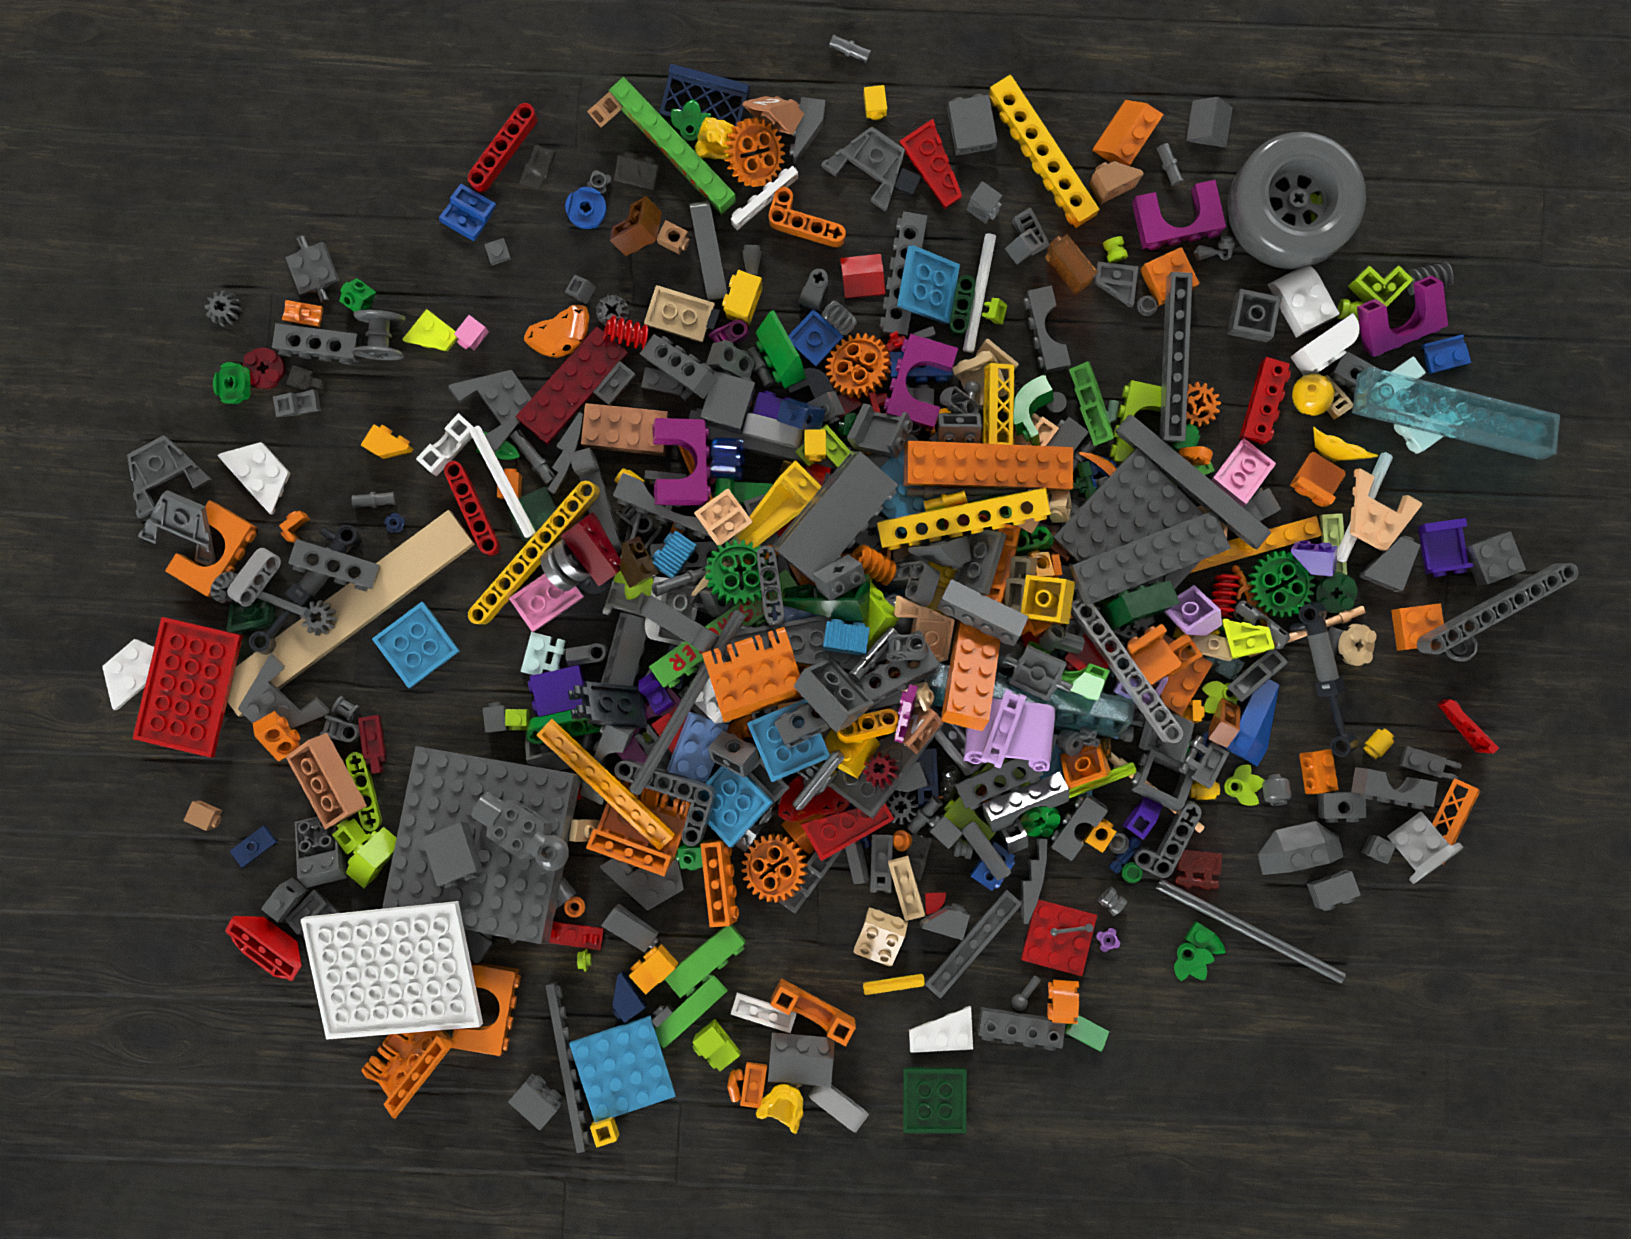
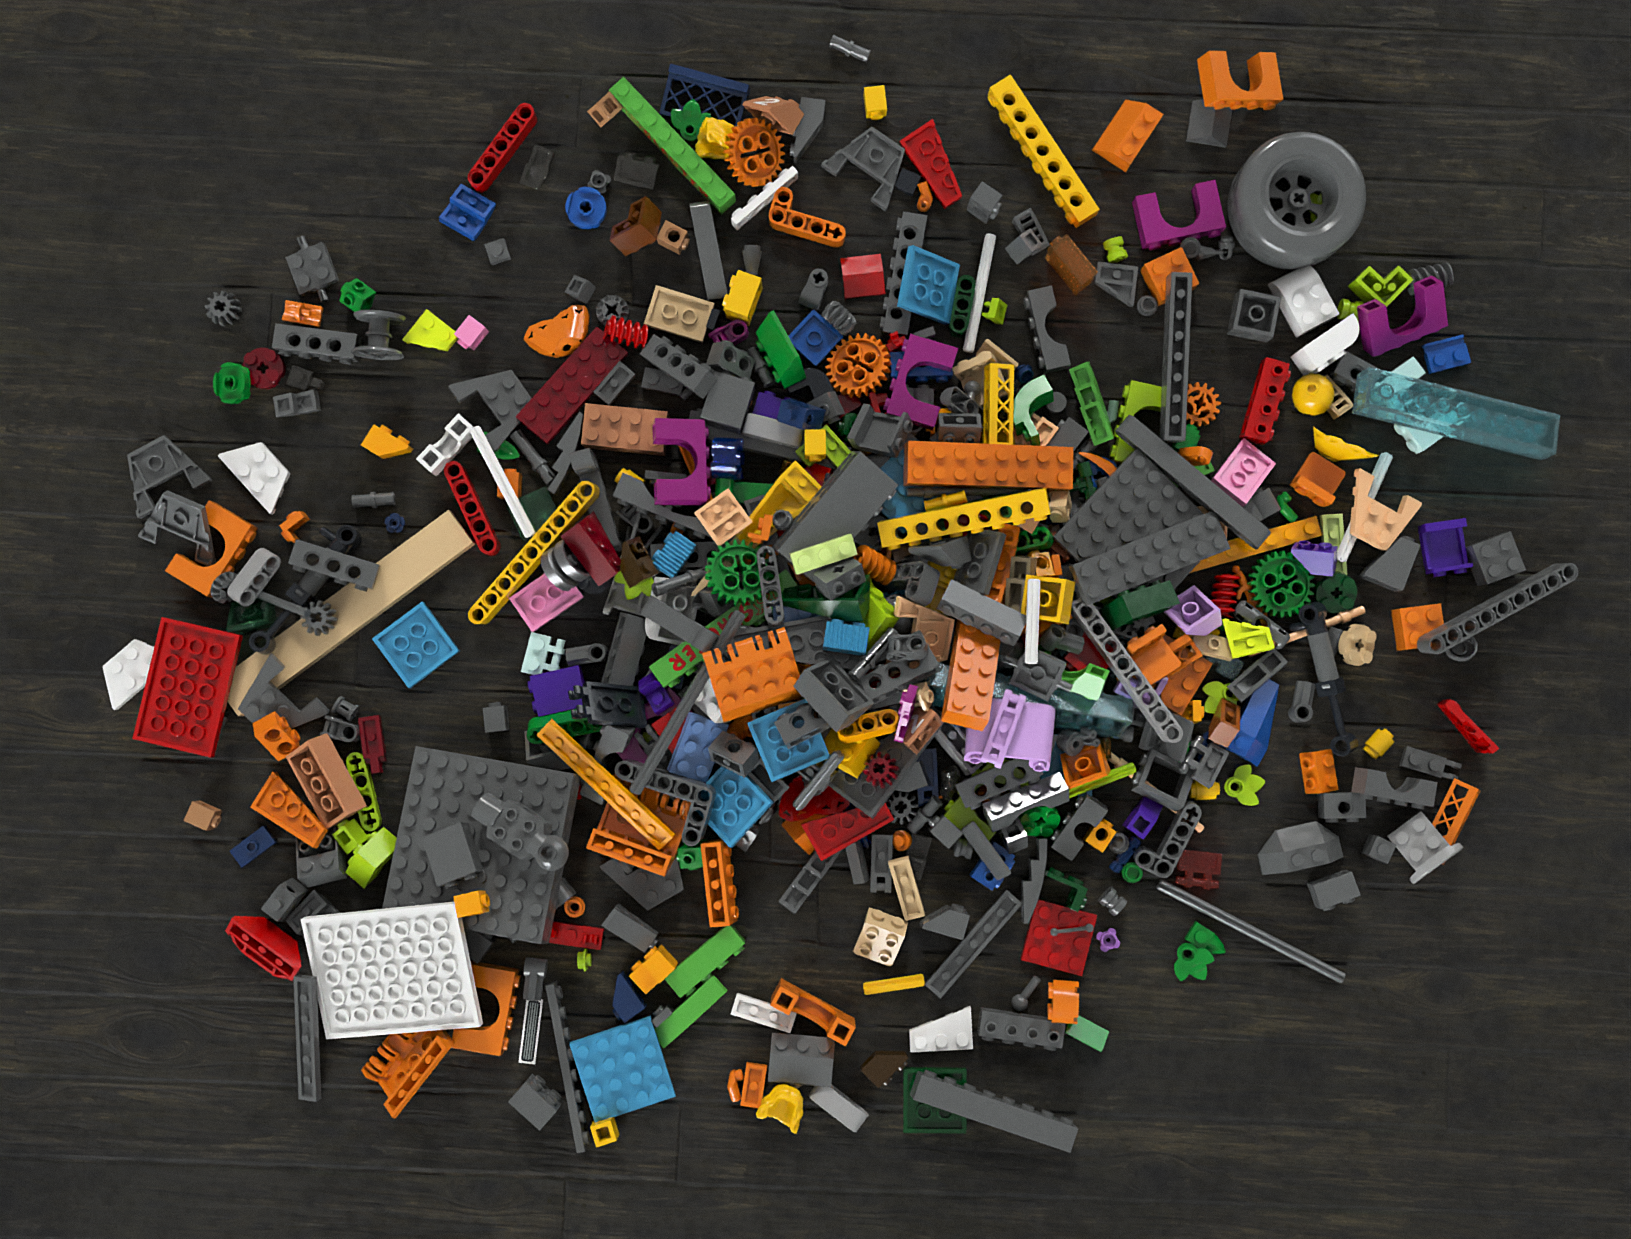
(288, 811): none -> orange wing
(307, 1037): none -> dark grey plate
(472, 903): none -> light orange brick
(517, 718): lime brick -> none
(530, 1032): none -> sticker
(534, 972): none -> dark grey piece
(582, 829): tan plate -> none
(715, 1046): lime brick -> none
(764, 525): none -> orange bracket
(782, 520): none -> dark grey plate
(784, 884): orange gear -> none
(823, 554): none -> yellowish green plate
(882, 1065): none -> dark brown slope
(925, 198): none -> orange arm
(934, 901): red tile -> none
(972, 124): dark grey brick -> none
(994, 1111): none -> dark grey brick
(1024, 374): none -> dark blue plate
(1032, 621): none -> white axle
(1076, 897): none -> dark green bracket
(1113, 180): medium nougat slope -> none
(1170, 164): dark grey pin -> none
(1191, 247): none -> dark grey plate
(1222, 92): none -> orange arch
(1276, 790): dark grey head -> none
(1285, 510): none -> green arm
(1302, 699): none -> dark grey piece

